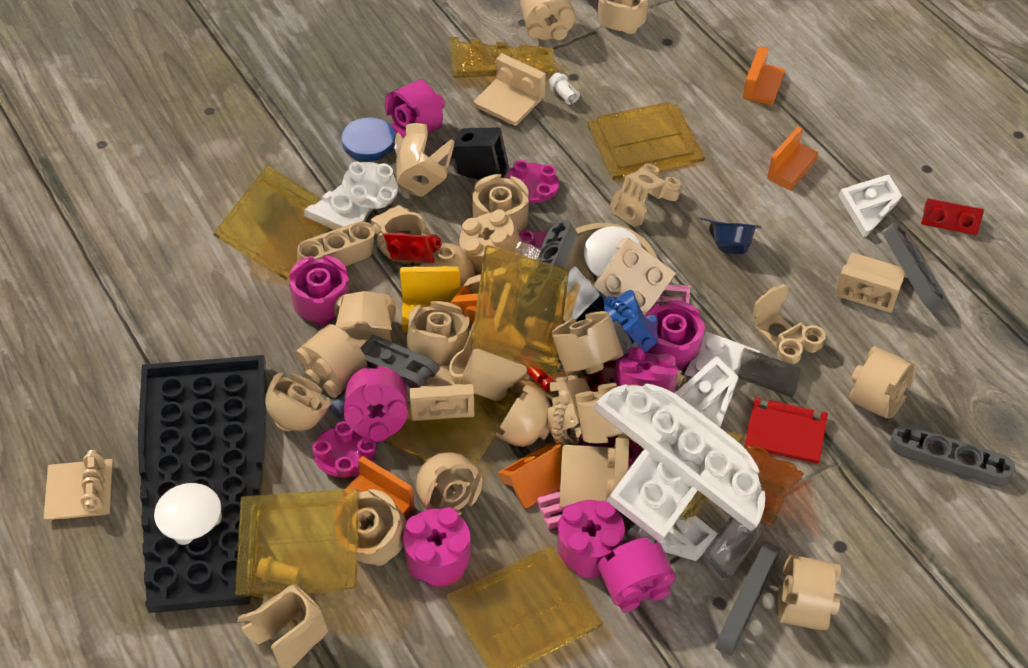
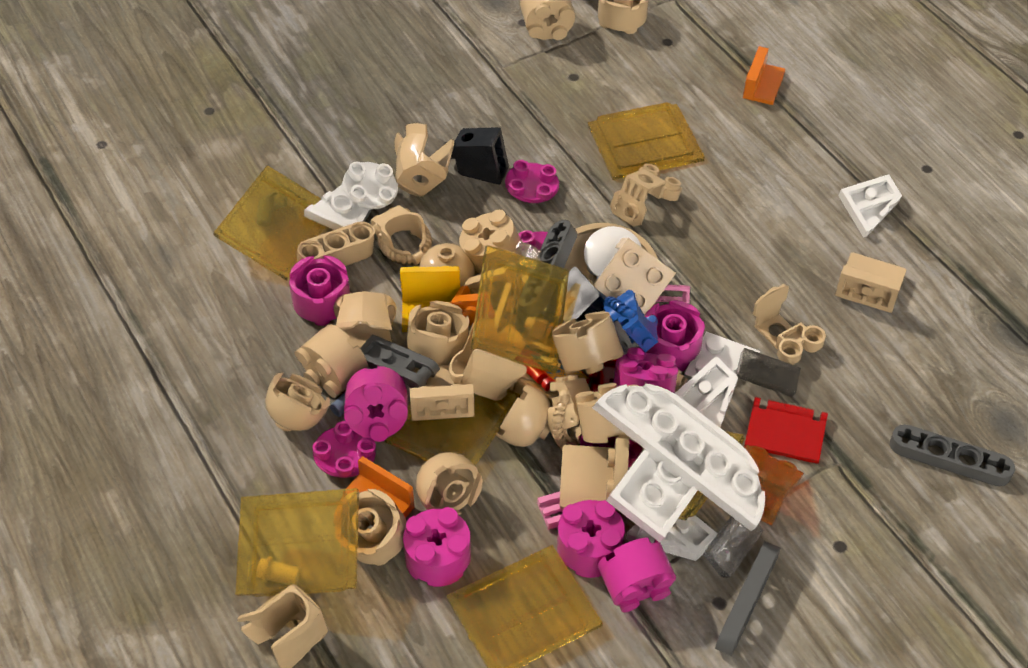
(79, 488): tan hinge -> none
(187, 512): white dish -> none
(207, 429): black wing -> none
(368, 139): tile -> none
(412, 247): red hinge -> none
(415, 104): dark pink brick -> none
(479, 59): clear yellow wing -> none
(502, 194): tan brick -> none
(513, 91): tan bracket -> none
(535, 474): orange panel -> none
(560, 84): white pin -> none
(732, 237): dark blue piece -> none
(791, 161): orange panel -> none
(808, 593): tan brick -> none
(882, 382): tan brick -> none
(915, 268): dark grey beam -> none
(952, 216): red hinge -> none

